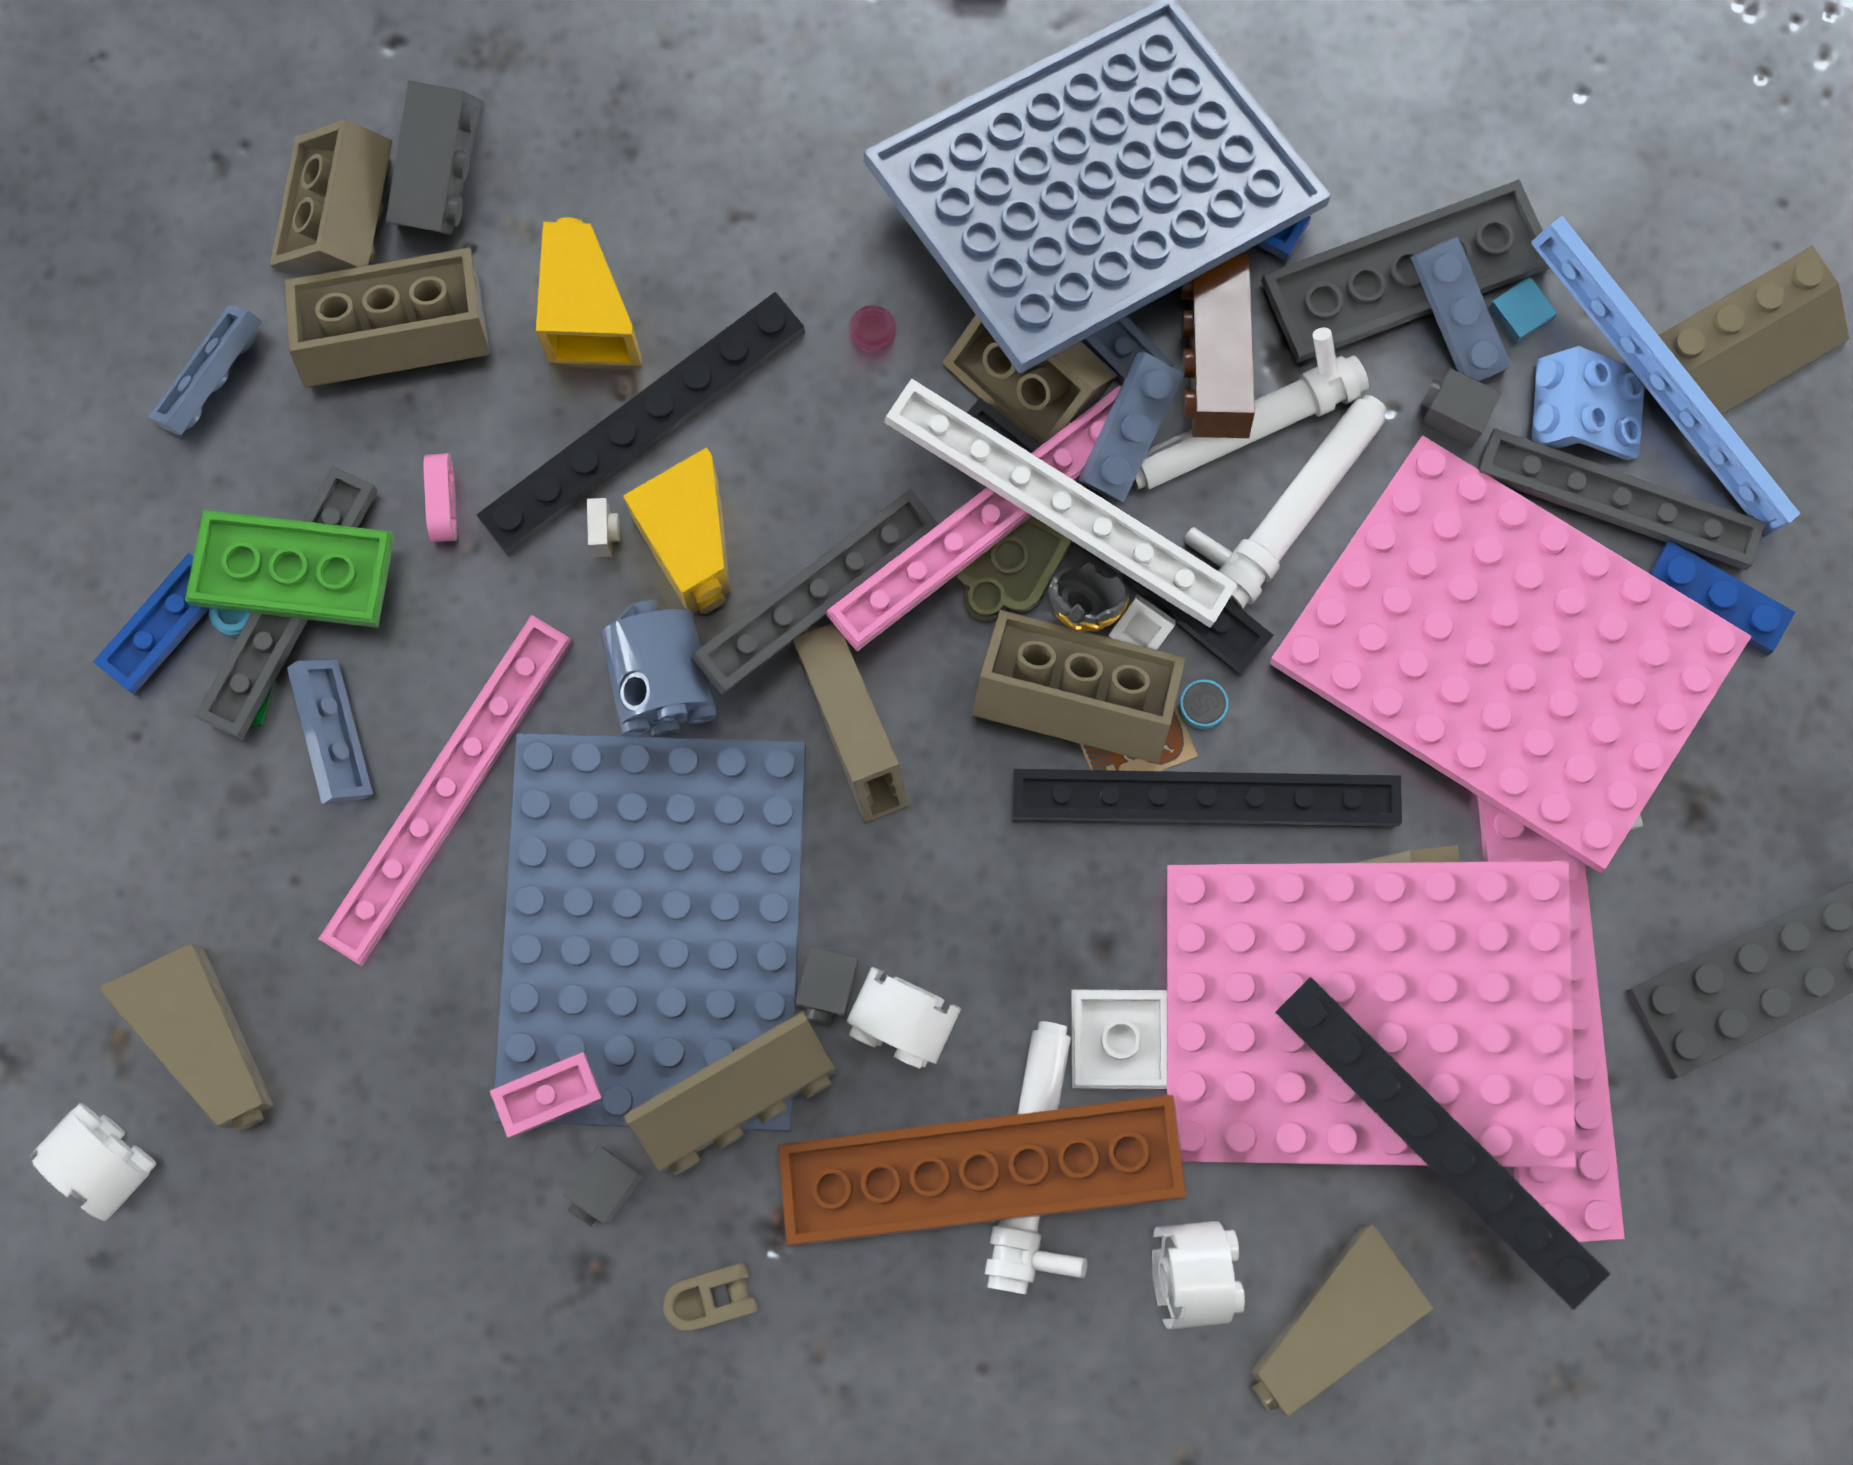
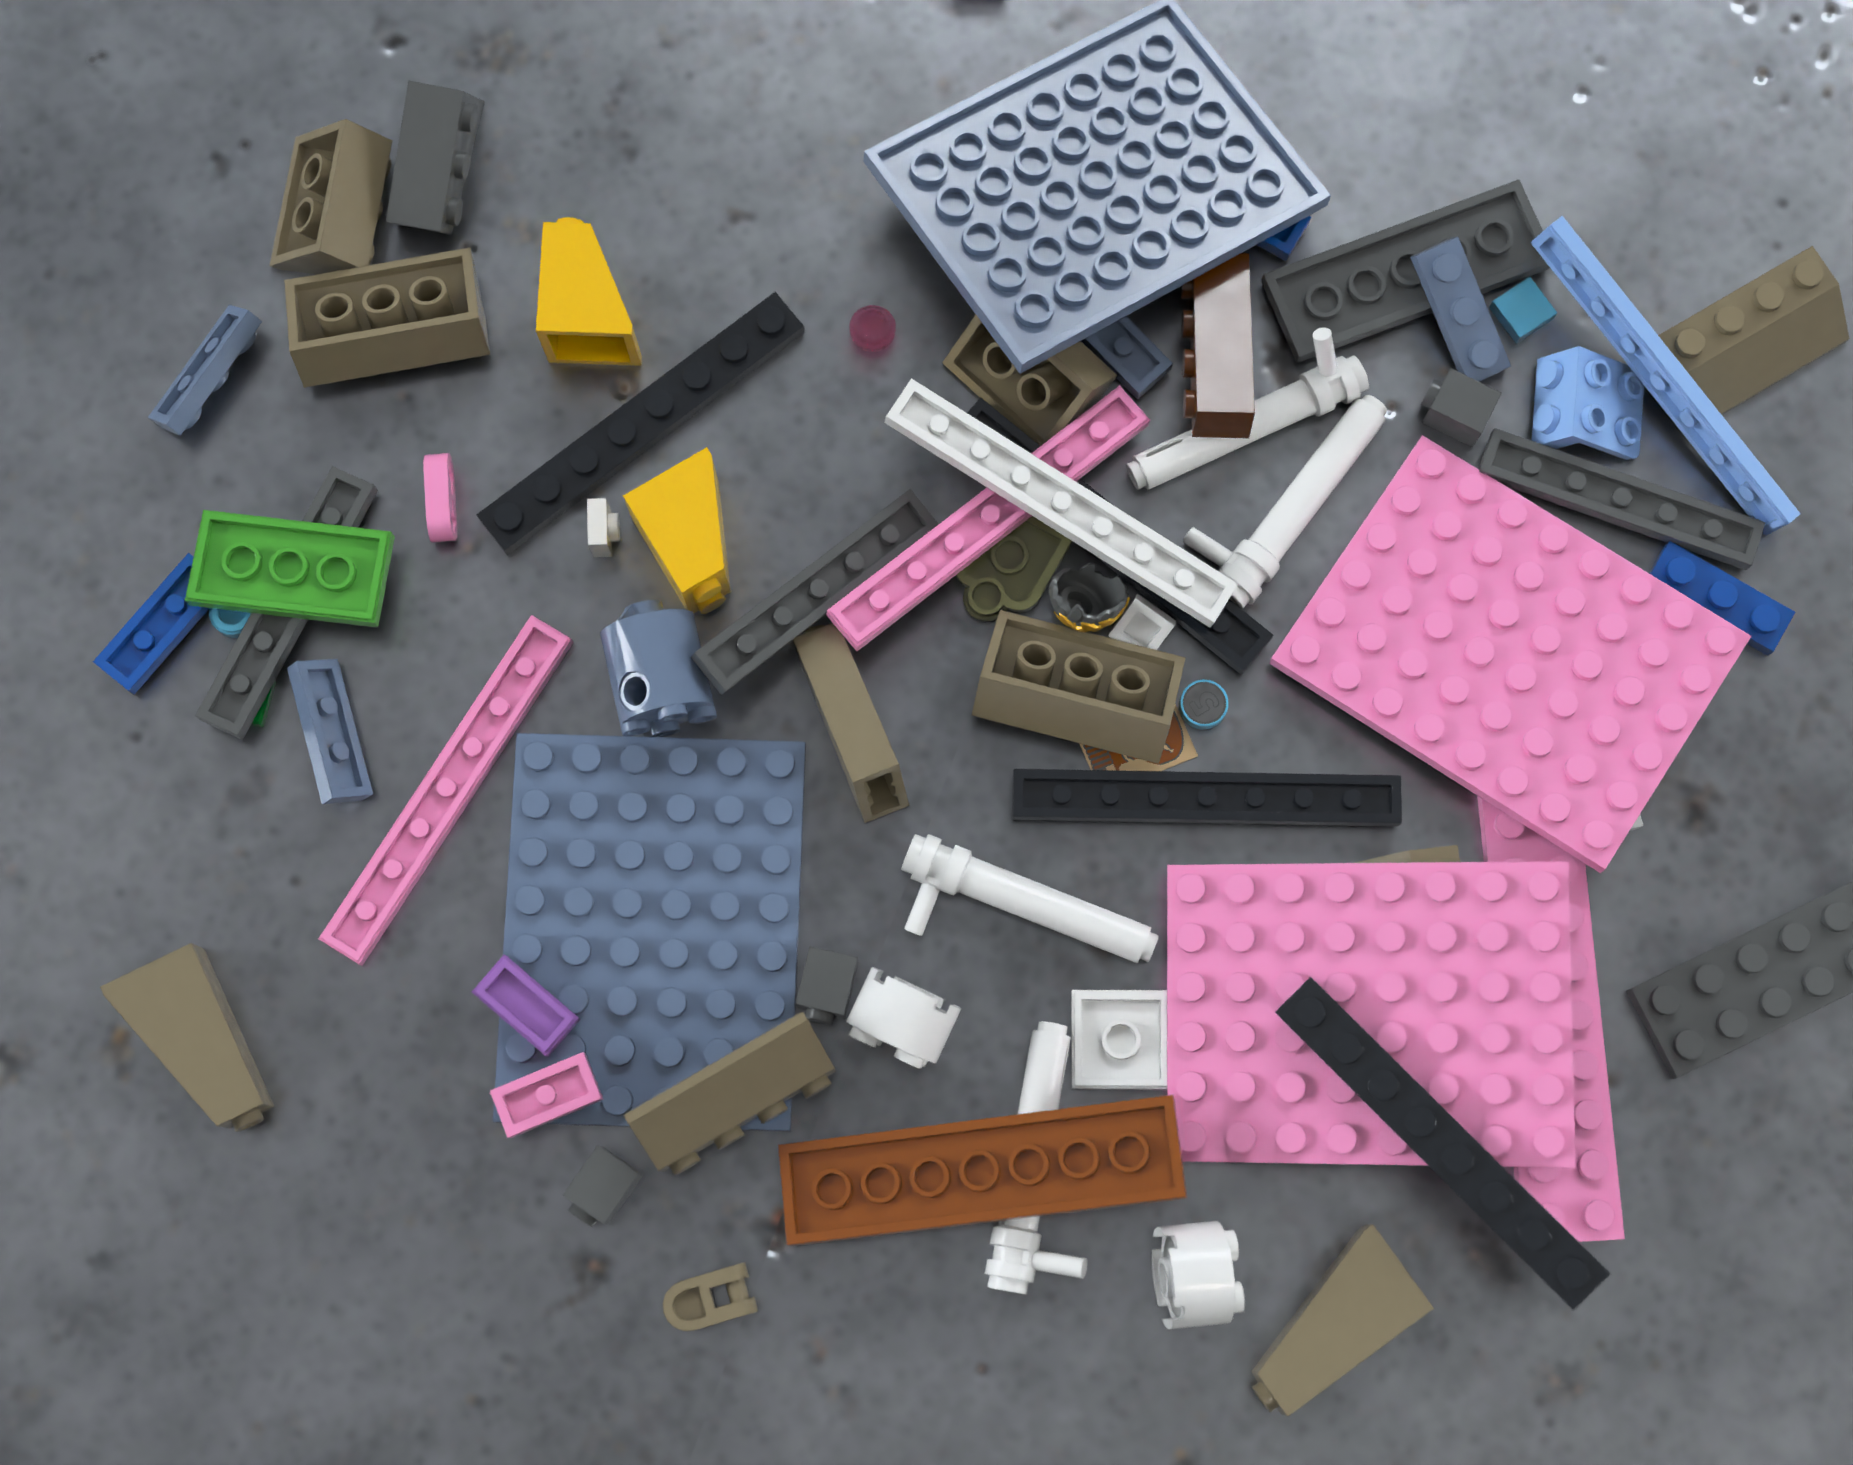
(92, 1162): white brick -> none
(526, 1005): none -> medium lavender tile
(957, 871): none -> white cylinder
(1130, 427): sand blue plate -> none

